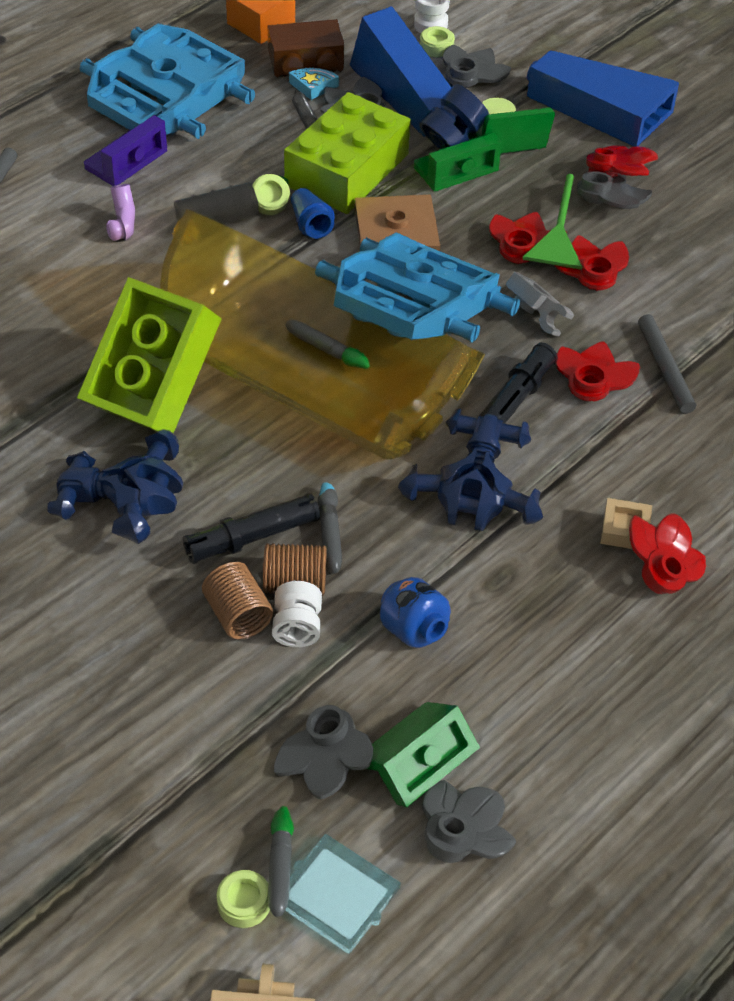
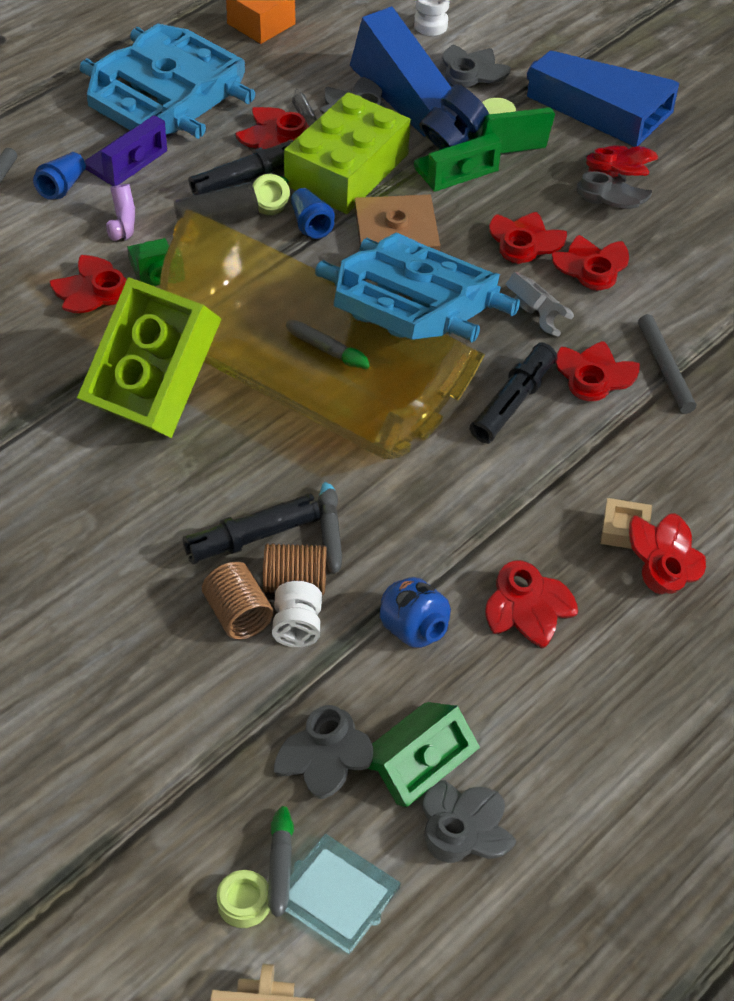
(58, 176): none -> blue cone
(94, 286): none -> red plate
(135, 486): dark blue piece -> none
(148, 260): none -> green bracket
(236, 172): none -> black pin
(272, 128): none -> red plate
(305, 46): reddish brown brick -> none
(313, 81): medium azure tile -> none
(436, 40): yellowish green tile -> none
(475, 482): dark blue piece -> none
(528, 608): none -> red plate
(556, 246): bright green piece -> none

